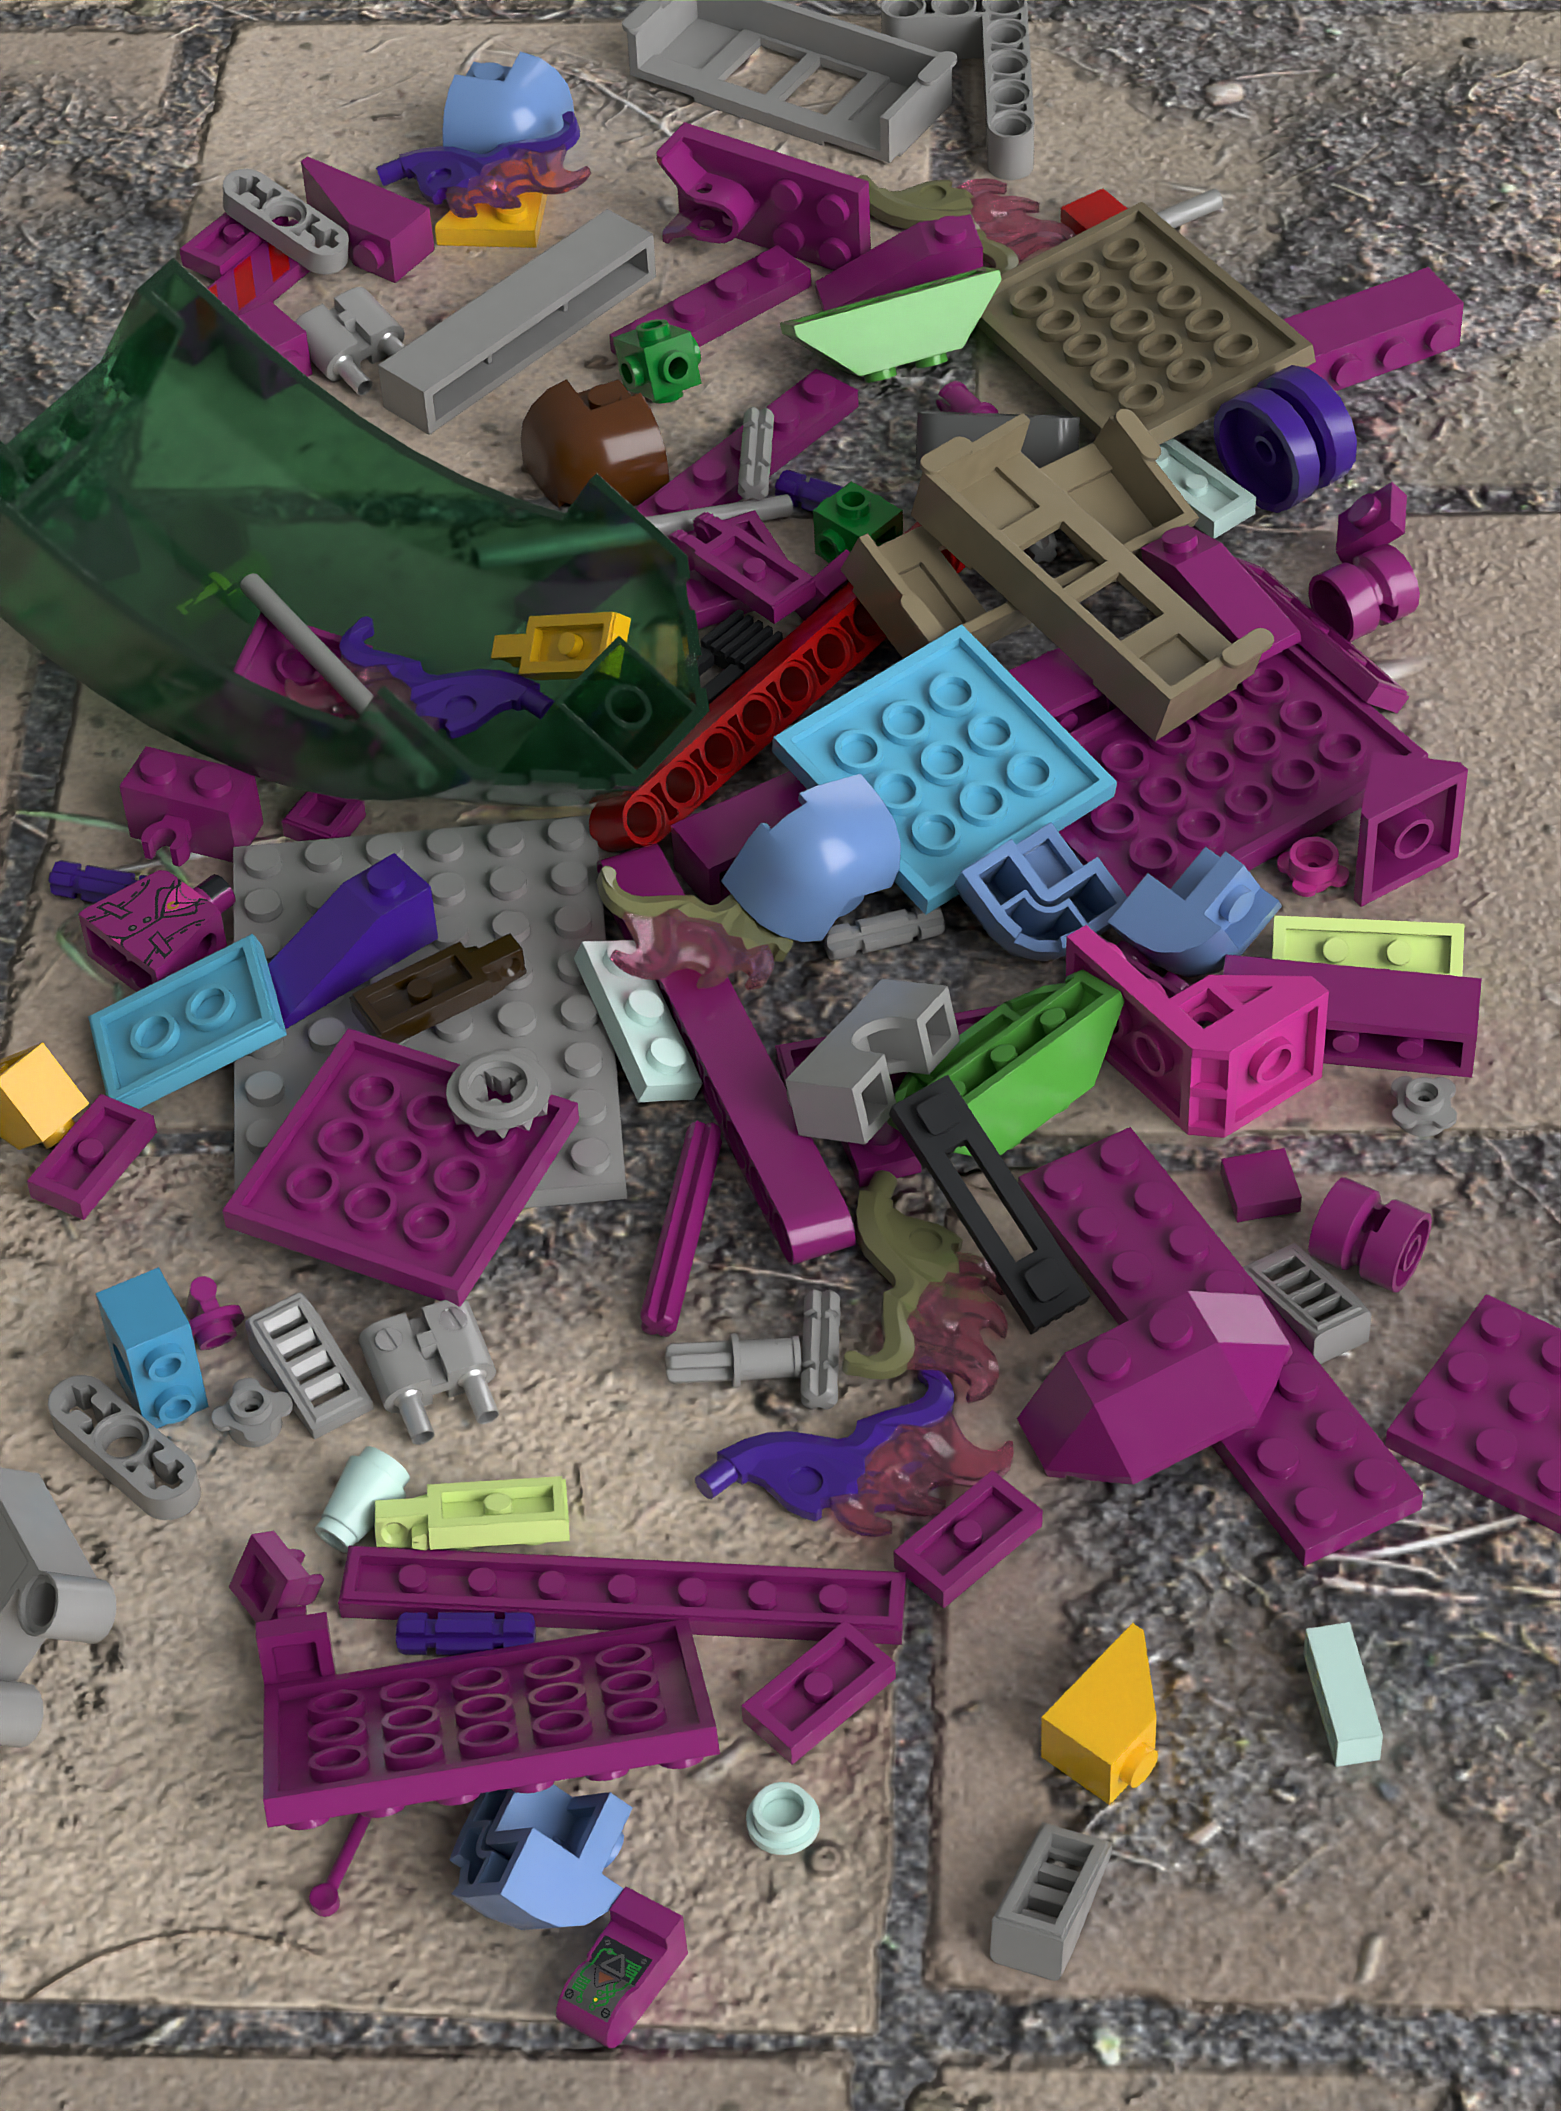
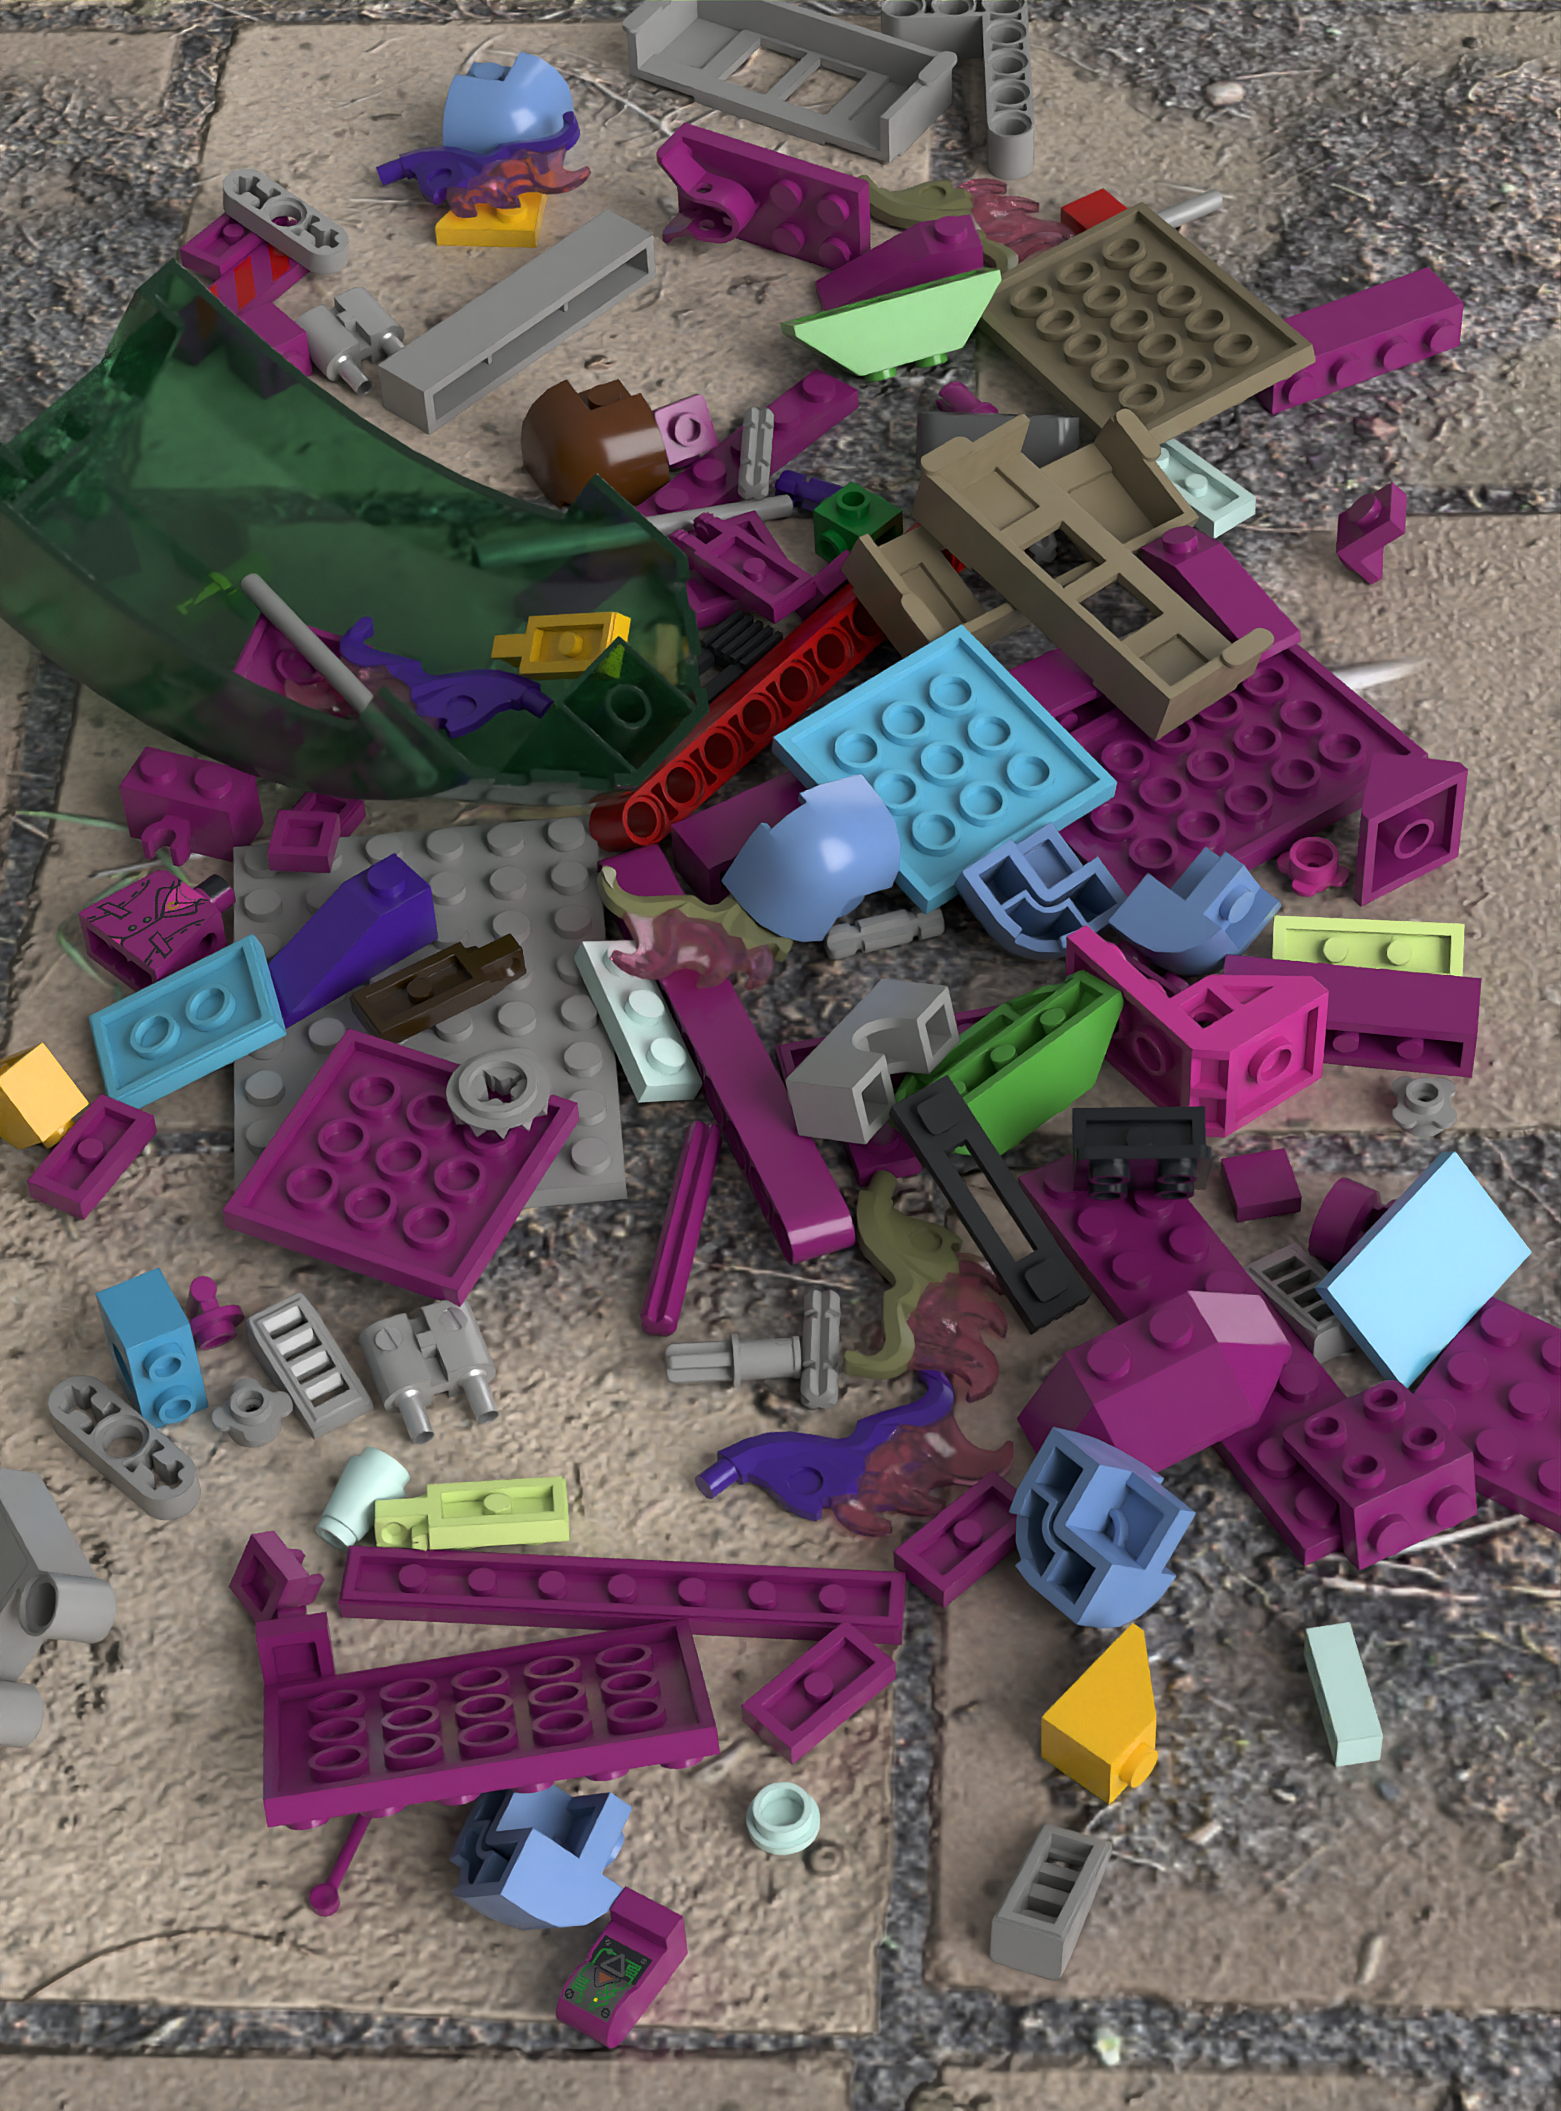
(92, 883): dark purple axle -> none
(304, 841): none -> magenta plate
(383, 228): magenta slope -> none
(462, 1632): dark purple axle -> none
(658, 360): green brick -> none
(686, 430): none -> bracket
(732, 297): magenta plate -> none
(1096, 1530): none -> medium blue brick
(1140, 1150): none -> black bracket
(1285, 438): dark purple wheel -> none
(1331, 647): magenta tile -> none
(1365, 594): magenta wheel -> none
(1388, 1468): none -> magenta bracket
(1423, 1270): none -> tile

